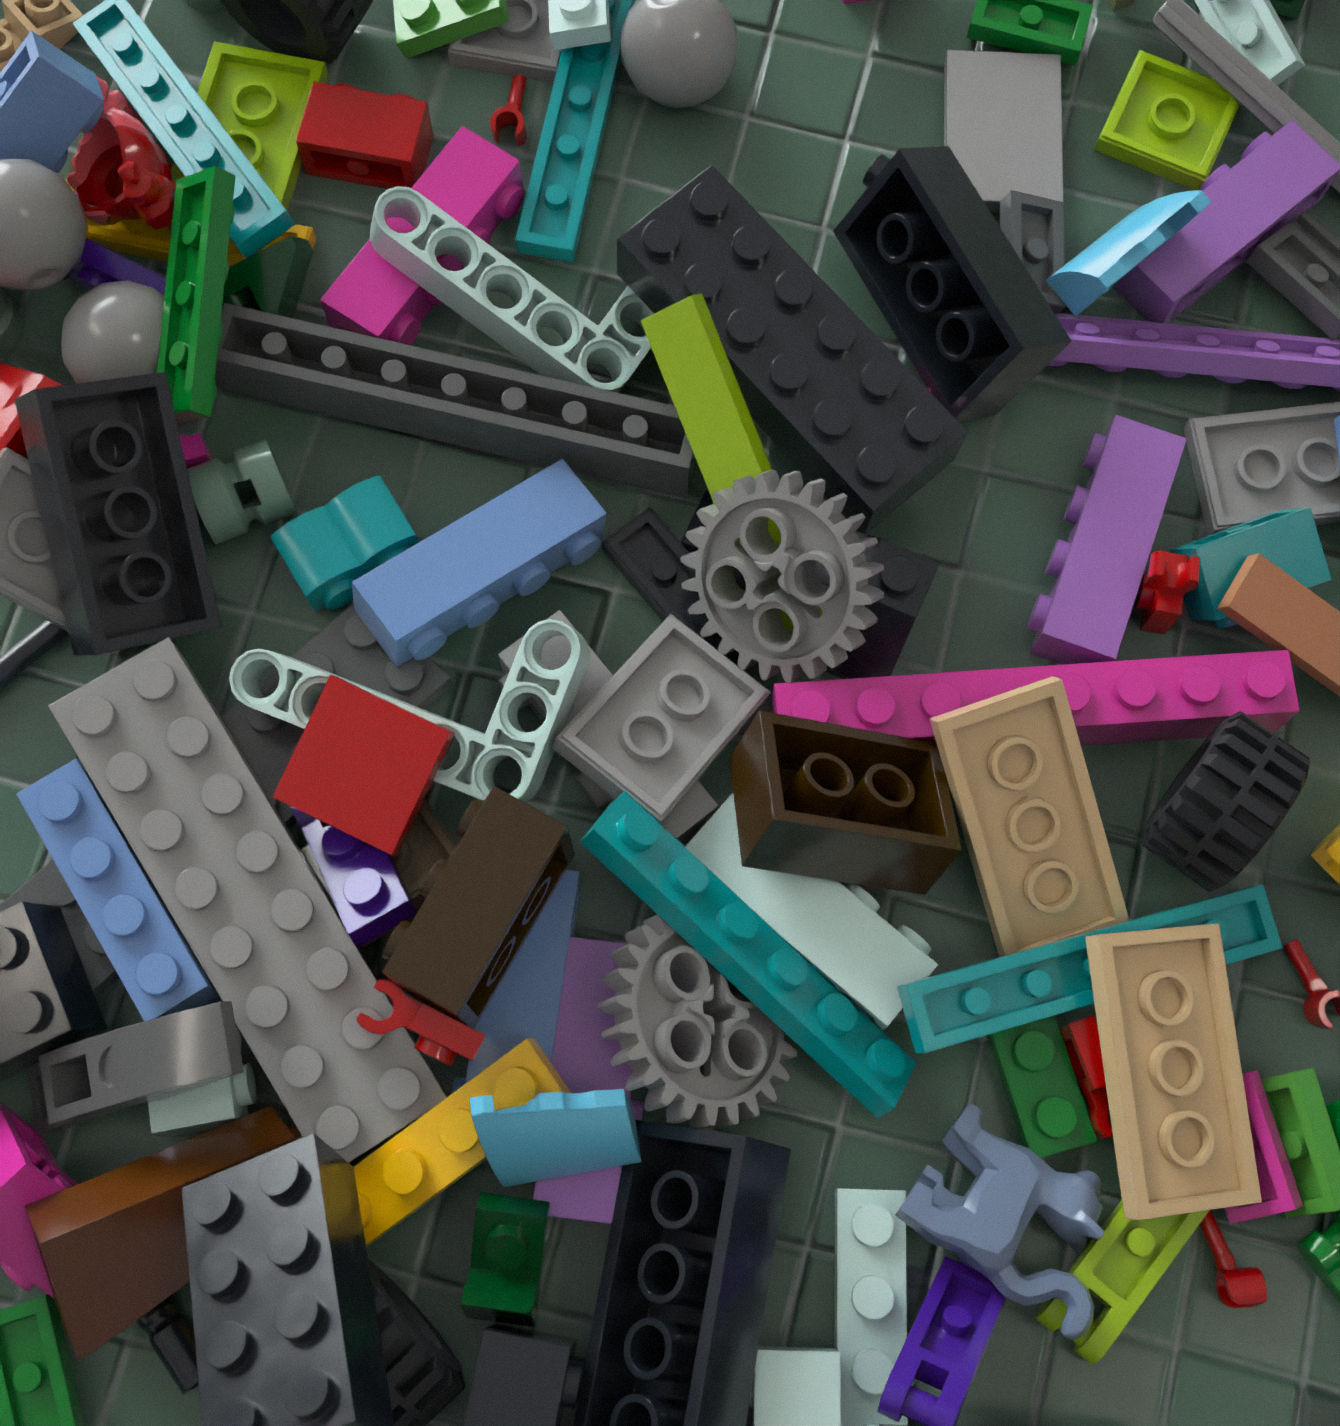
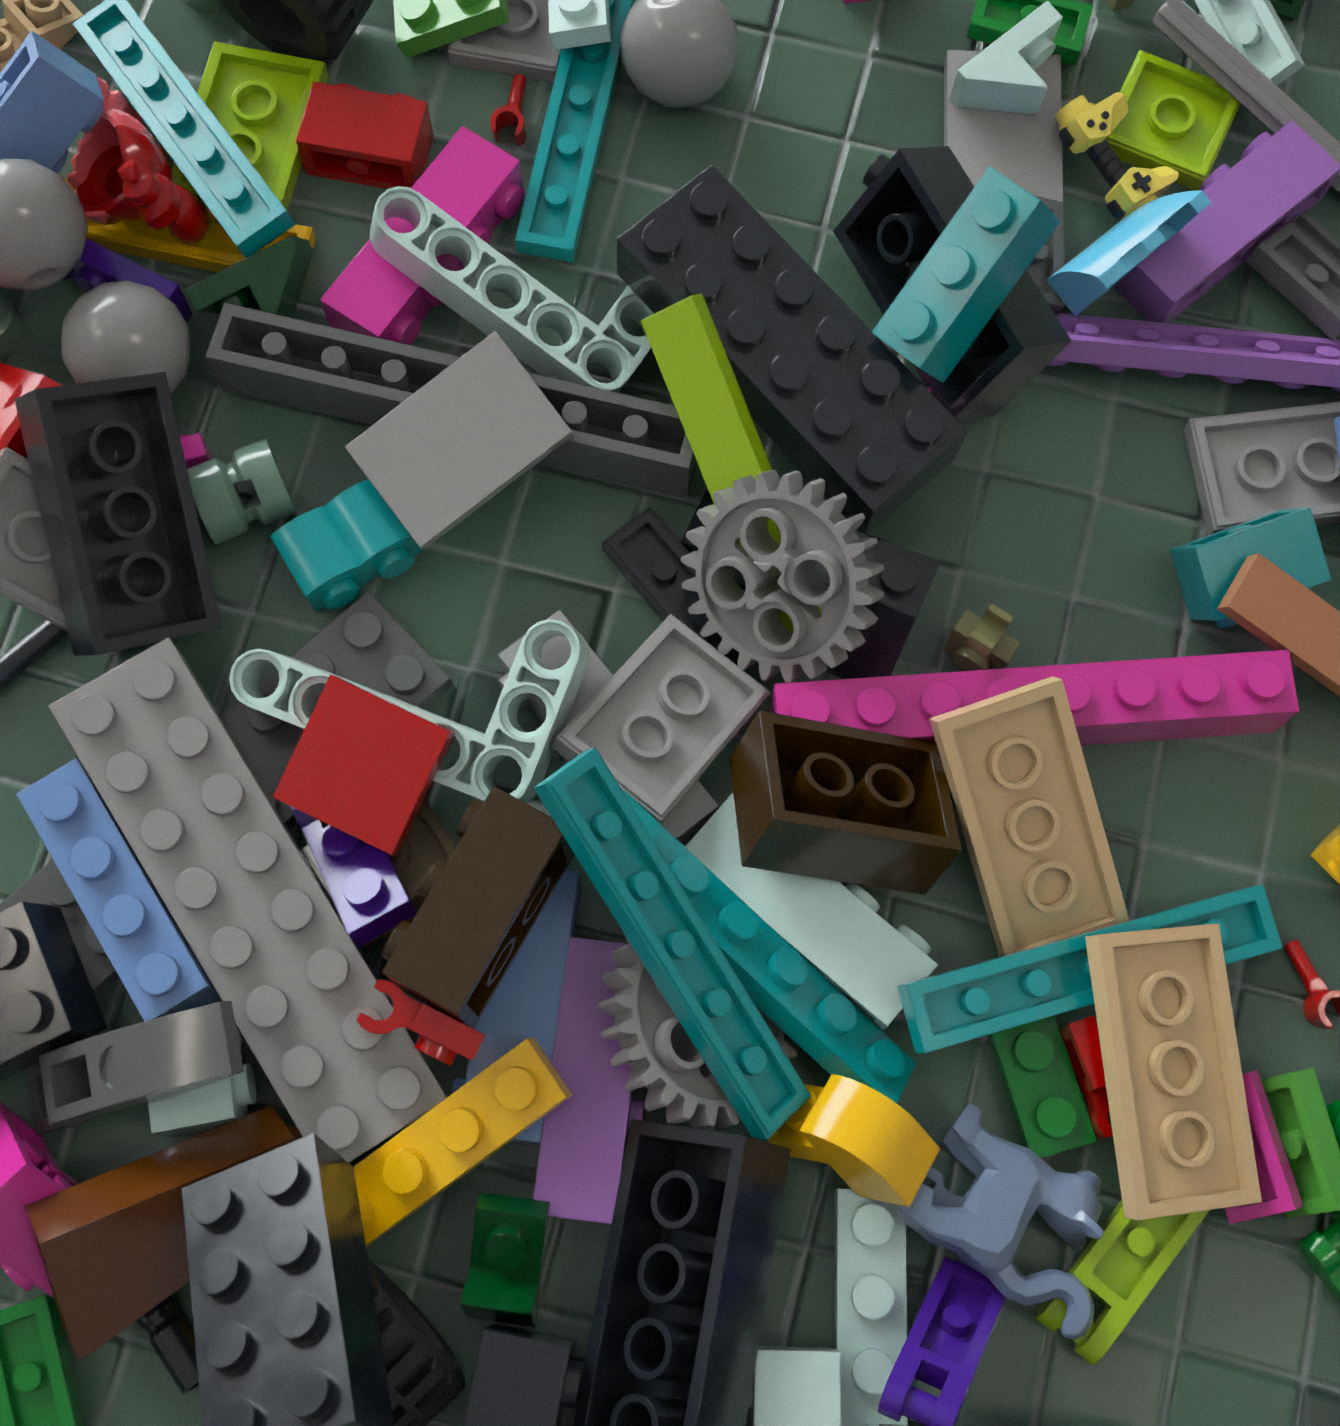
(195, 290): green plate -> none
(459, 440): none -> light grey tile
(479, 563): medium blue brick -> none
(557, 1135): medium azure slope -> none
(673, 942): none -> teal tile
(863, 1138): none -> yellow brick
(966, 274): none -> teal brick
(982, 642): none -> olive plate
(1004, 72): none -> light aqua slope
(1085, 130): none -> light yellow piece
(1108, 543): medium lavender brick -> none
(1163, 589): red plate -> none
(1226, 802): black tyre -> none
(1234, 1285): red hand -> none

